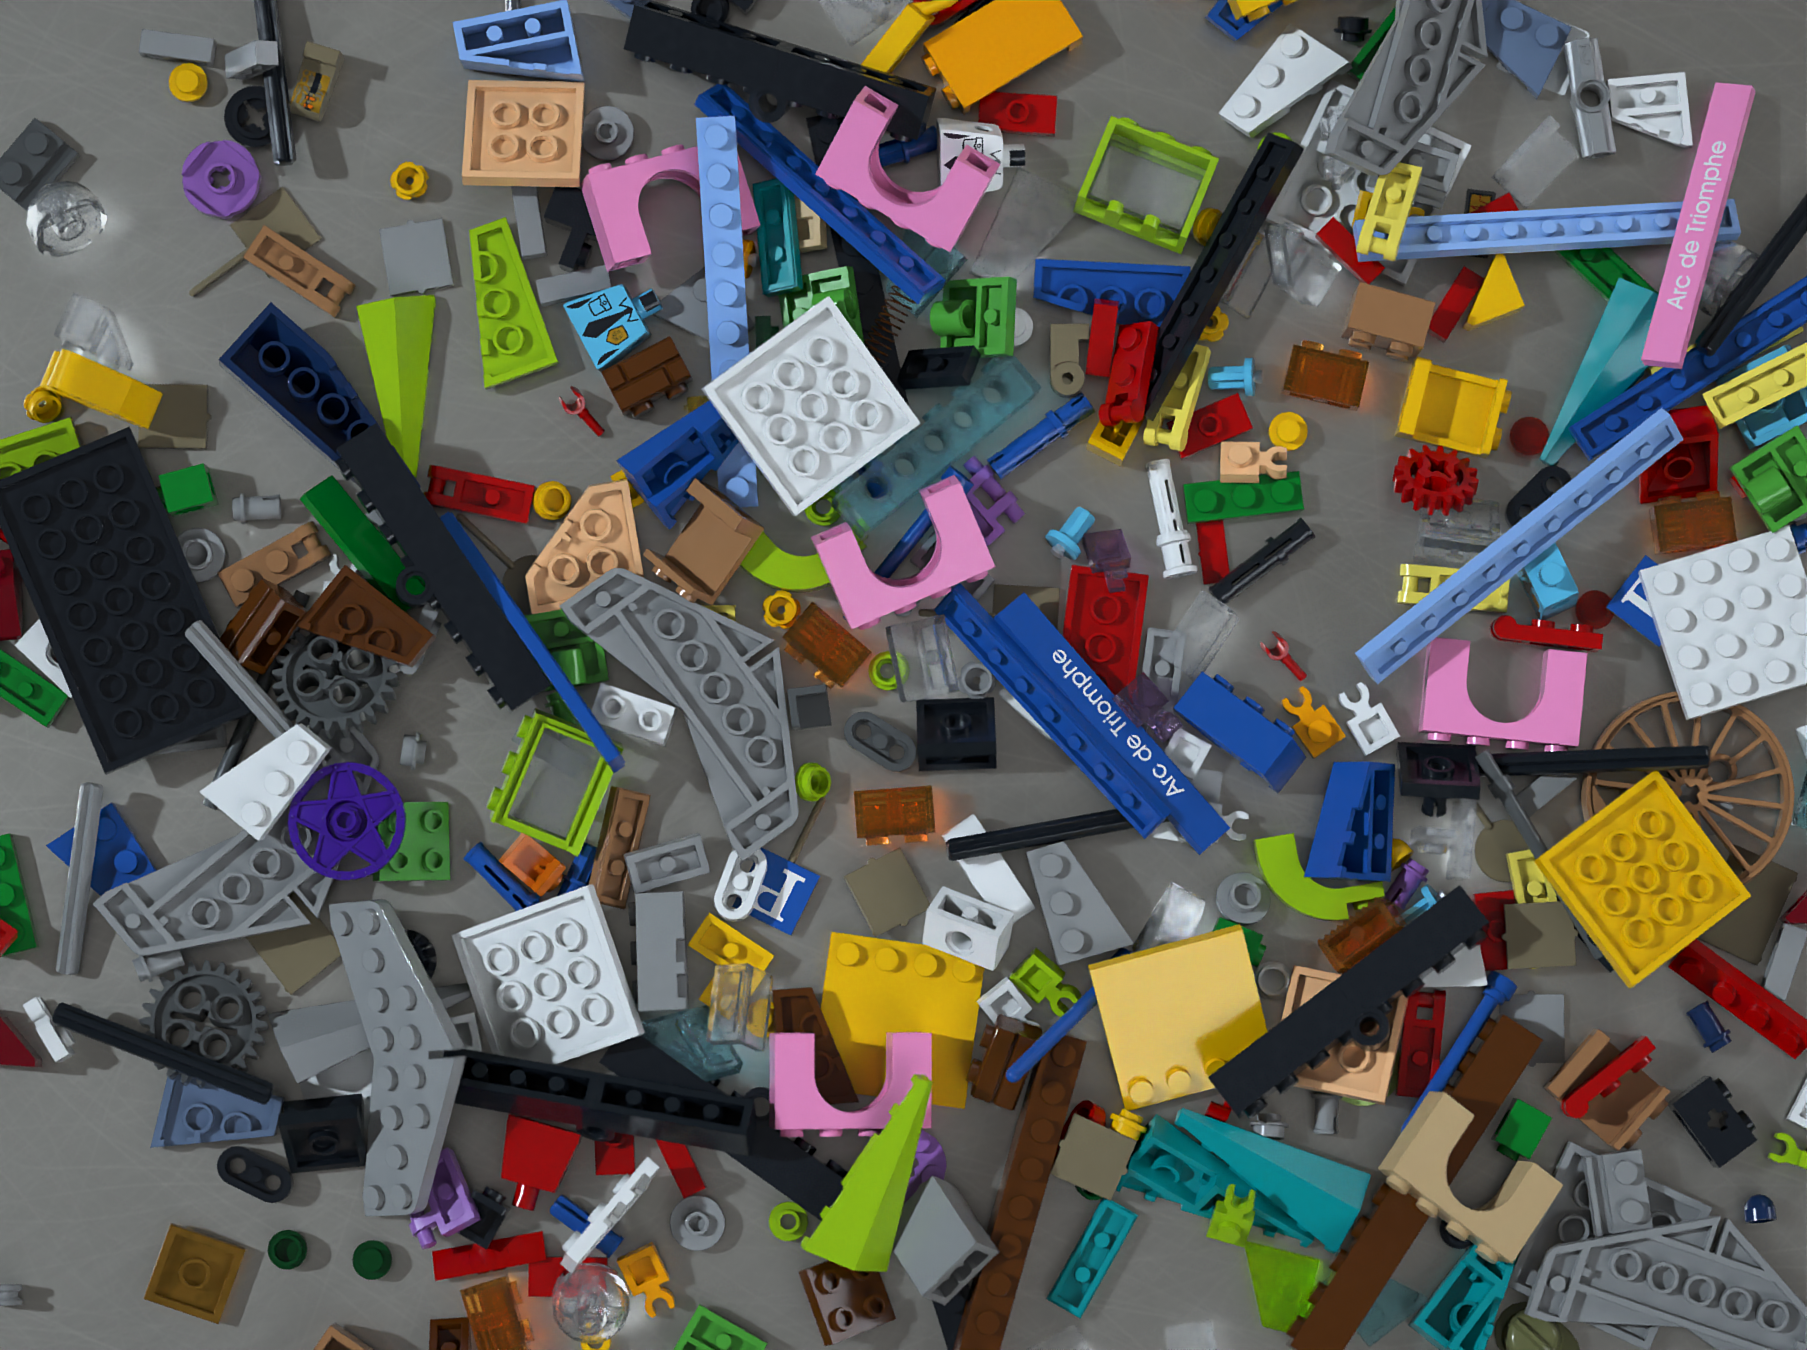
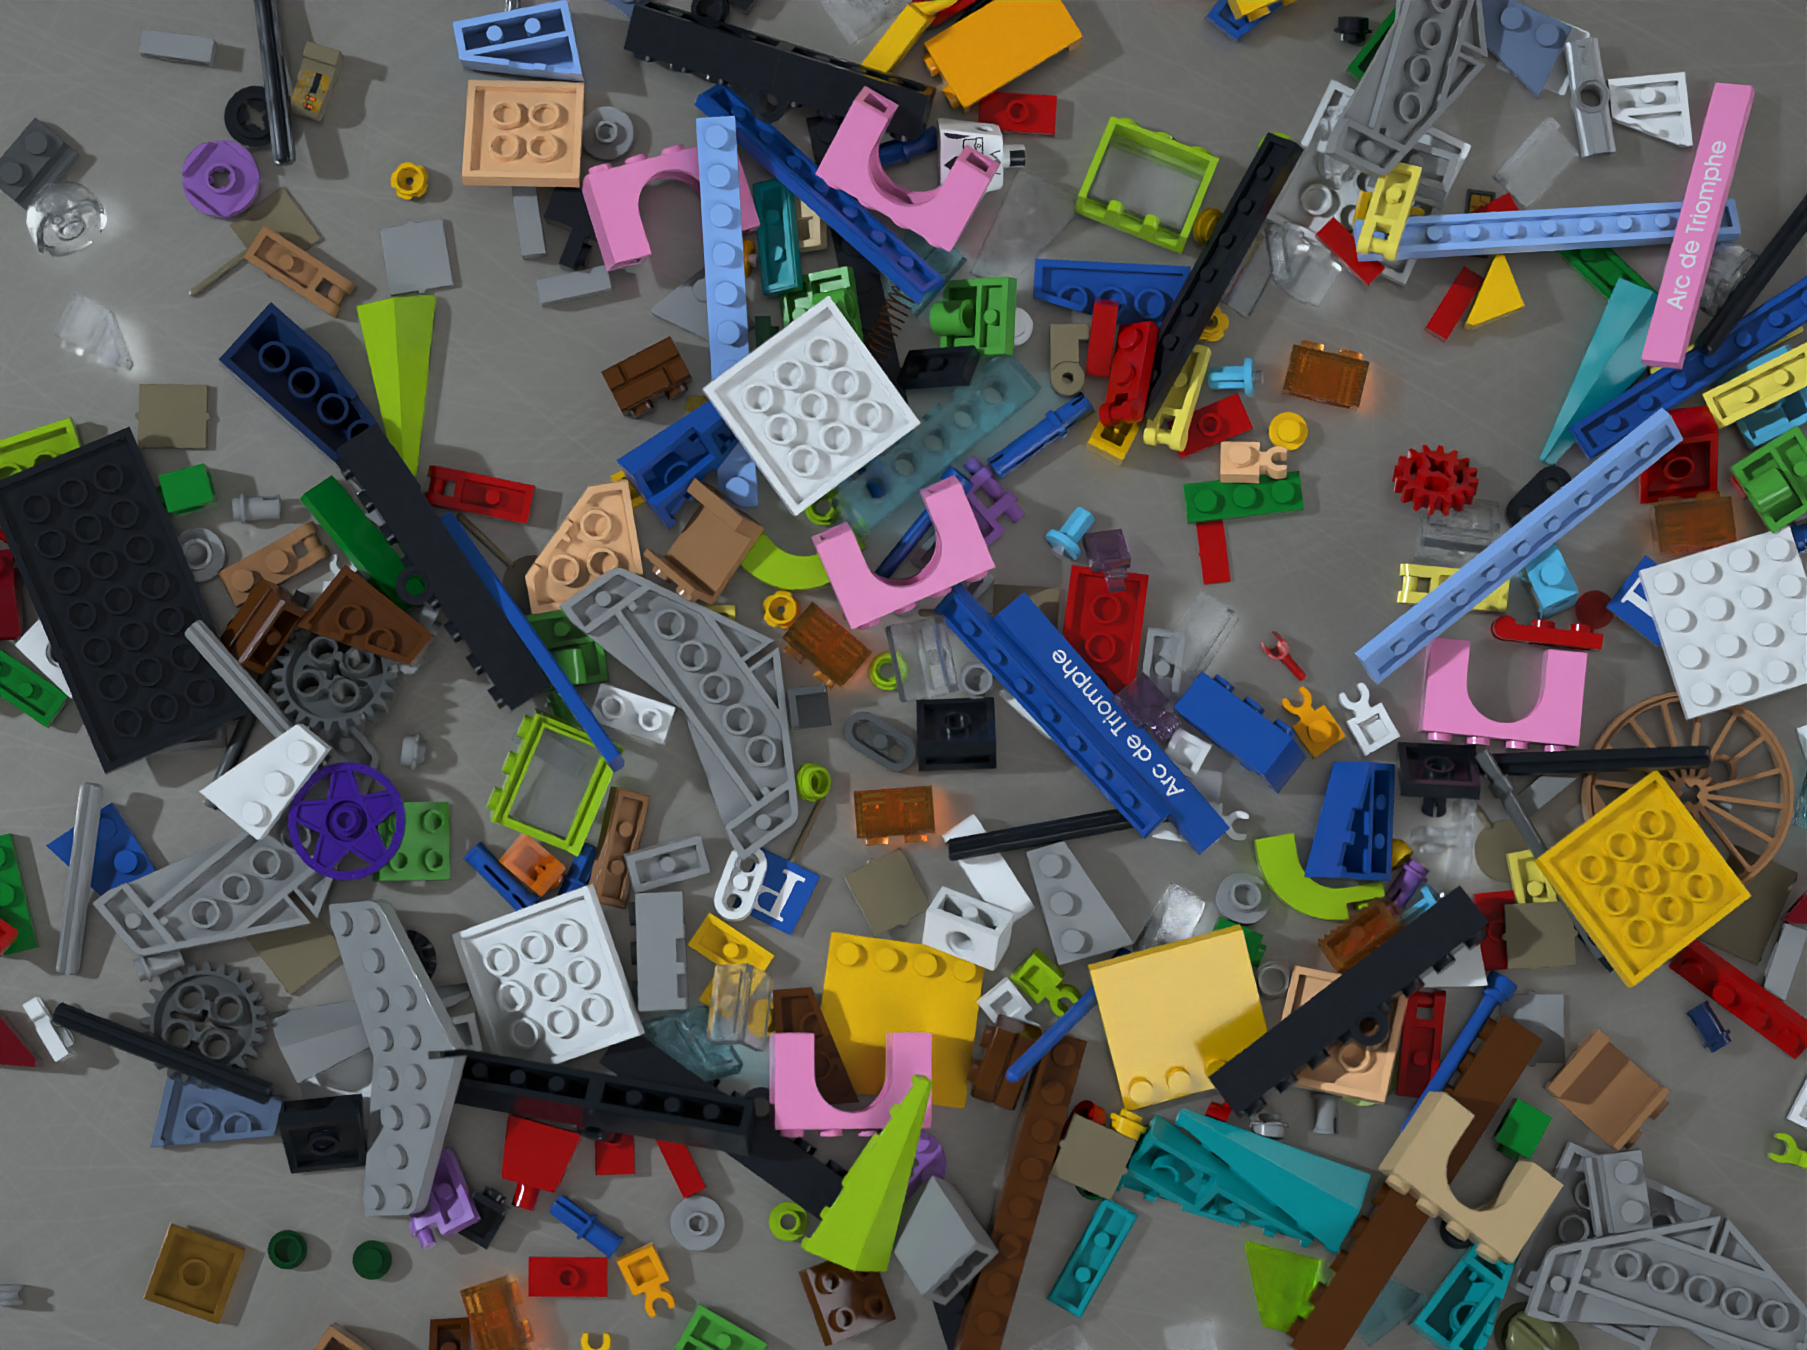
(45, 411): yellow plate -> none
(101, 388): yellow connector -> none
(188, 82): yellow plate -> none
(251, 59): light grey piece -> none
(256, 1173): black plate -> none
(499, 1255): red piece -> none
(509, 318): lime wing -> none
(551, 500): yellow plate -> none
(579, 408): red hand -> none
(590, 1303): clear cylinder -> none
(606, 1216): white wing -> none
(612, 322): medium azure torso -> none
(1172, 537): white pin -> none
(1232, 1218): lime plate -> none
(1284, 76): white wing -> none
(1298, 534): black pin -> none
(1387, 321): medium nougat brick -> none
(1453, 409): yellow panel -> none
(1529, 436): clear red plate -> none
(1605, 1079): red plate -> none
(1716, 1143): black brick -> none
(1759, 1210): dark blue hinge -> none

